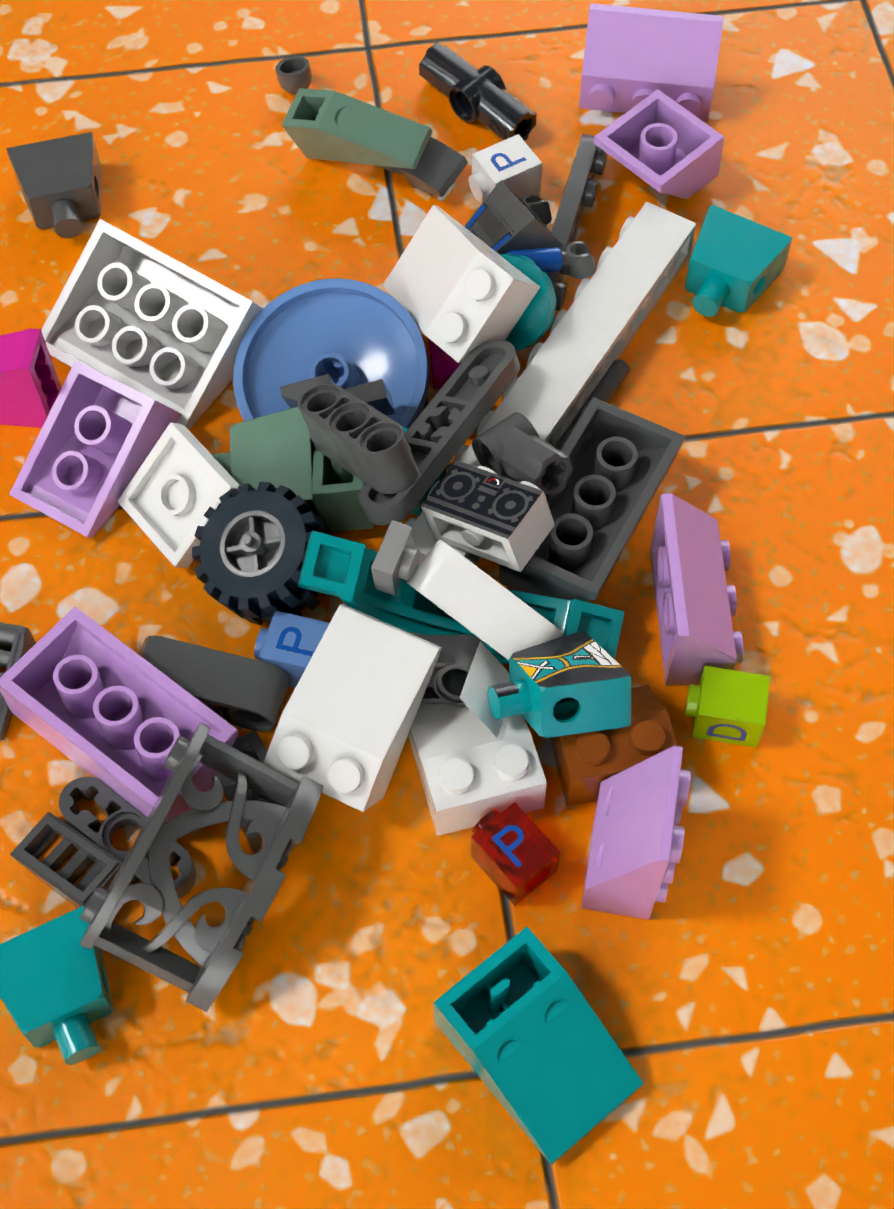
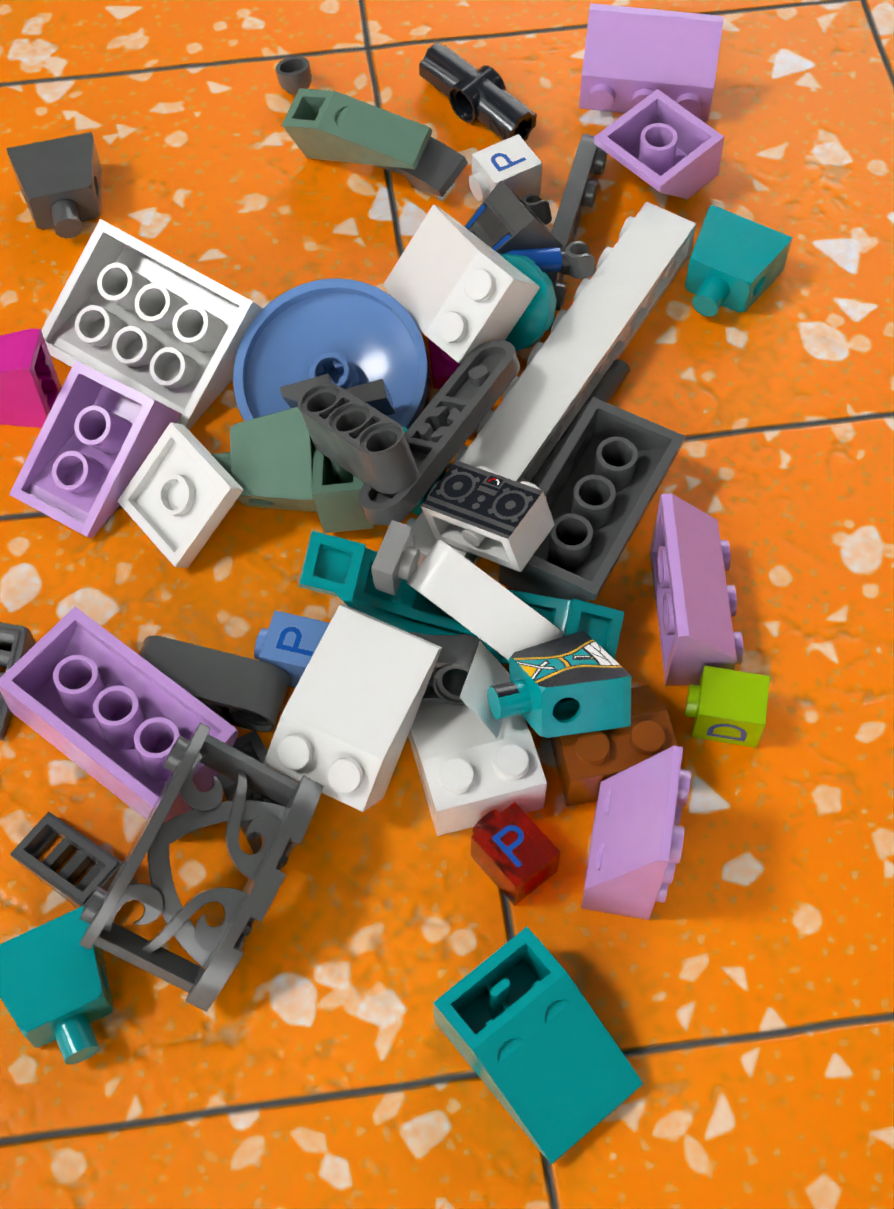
(125, 814): dark grey beam -> none
(257, 550): black wheel -> none
(517, 450): dark grey piece -> none

